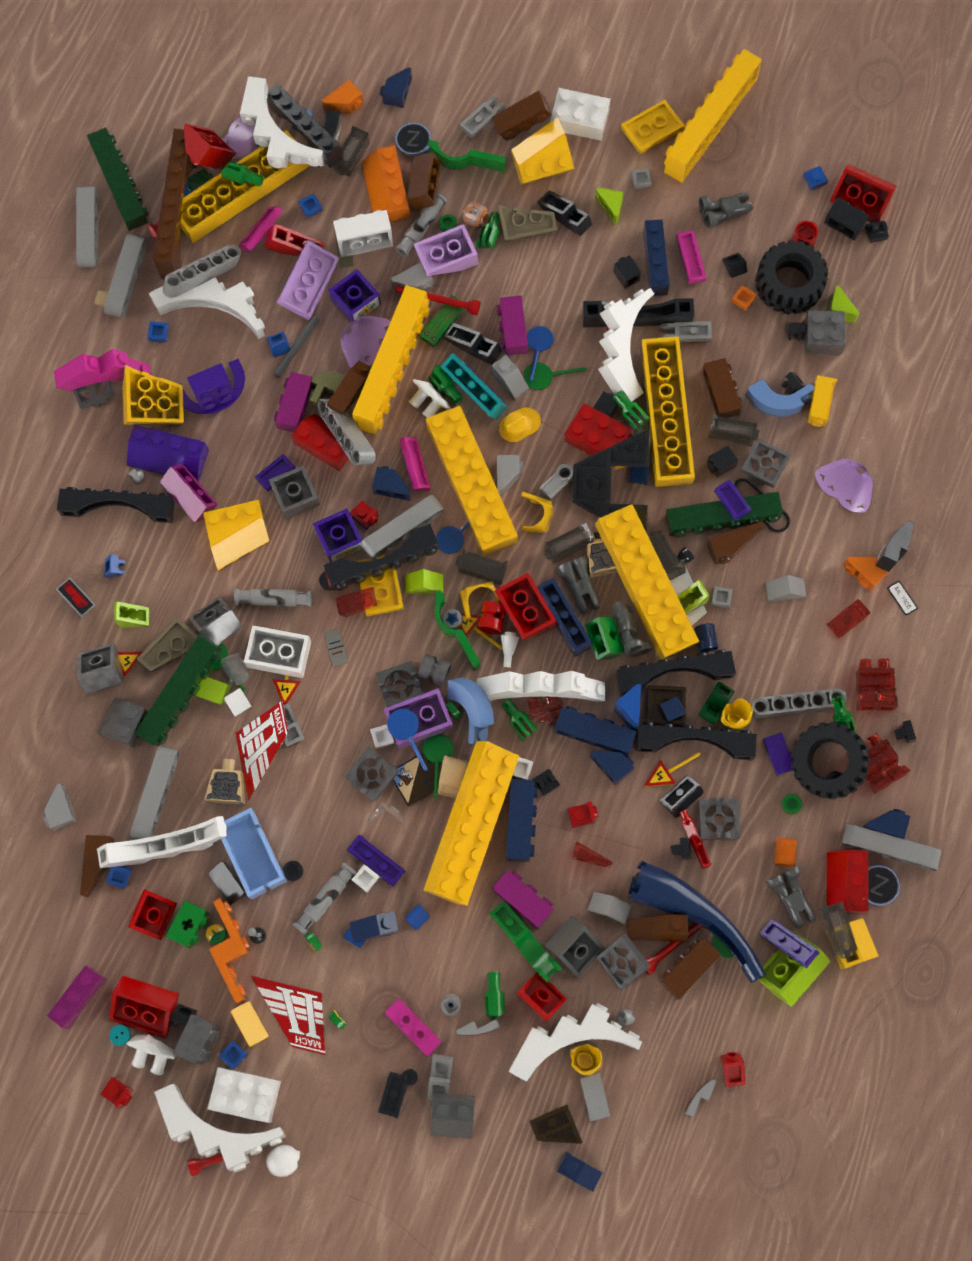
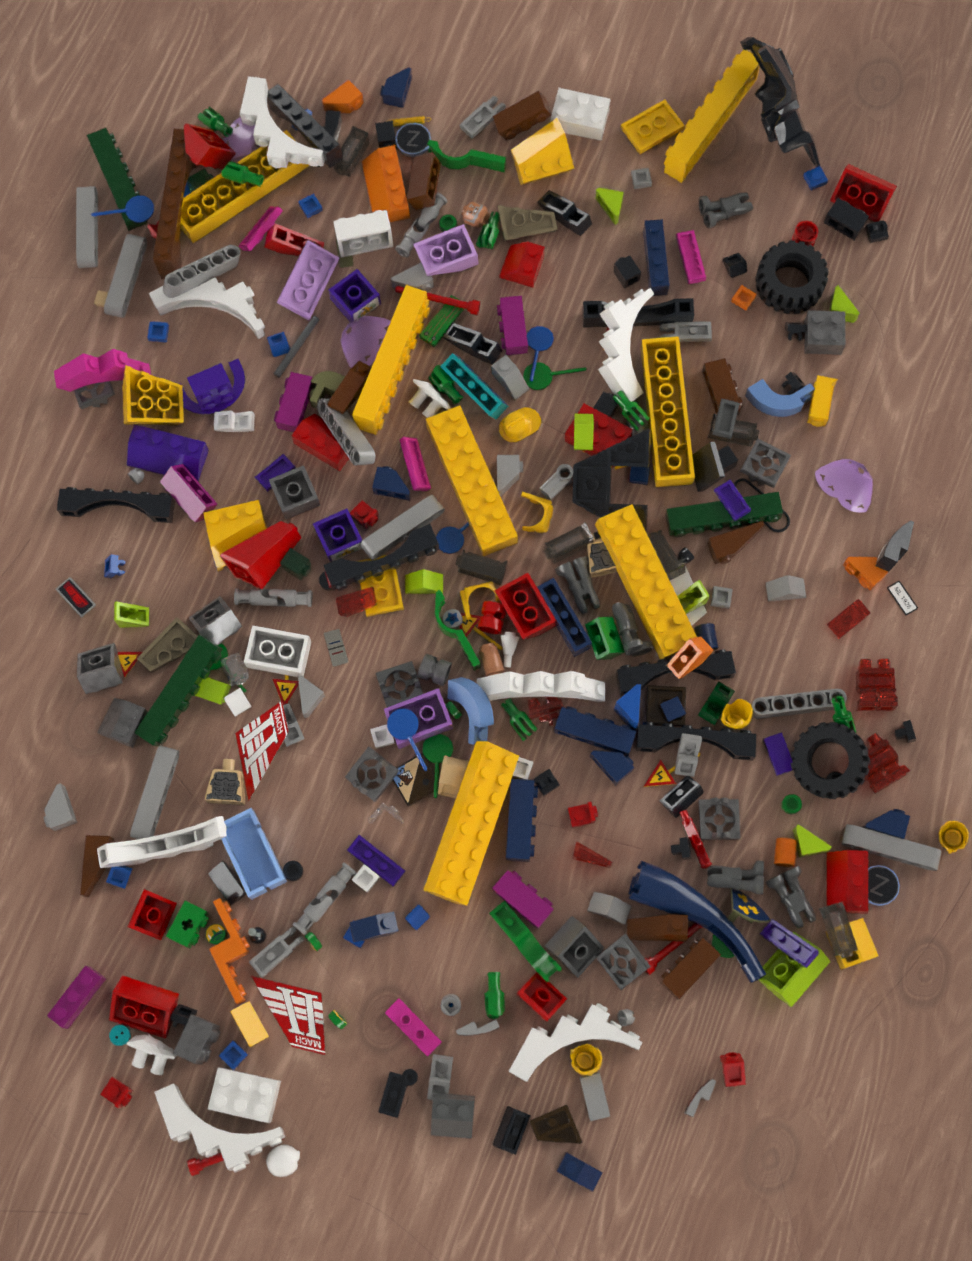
(137, 209): none -> blue piece
(215, 121): none -> green arm
(234, 422): none -> white slope
(261, 554): none -> red slope
(275, 953): none -> light grey hinge
(296, 564): none -> clear green brick
(310, 696): none -> light grey slope
(385, 134): none -> black brick
(403, 121): none -> yellow piece
(491, 659): none -> nougat head
(511, 1130): none -> black slope
(523, 263): none -> red slope
(583, 431): none -> lime slope
(687, 755): none -> light grey slope
(689, 657): none -> orange slope
(707, 467): none -> black tile
(726, 418): none -> dark grey tile
(736, 878): none -> dark grey piece
(746, 908): none -> shield
(780, 100): none -> black piece
(808, 843): none -> lime slope
(953, 836): none -> yellow hair

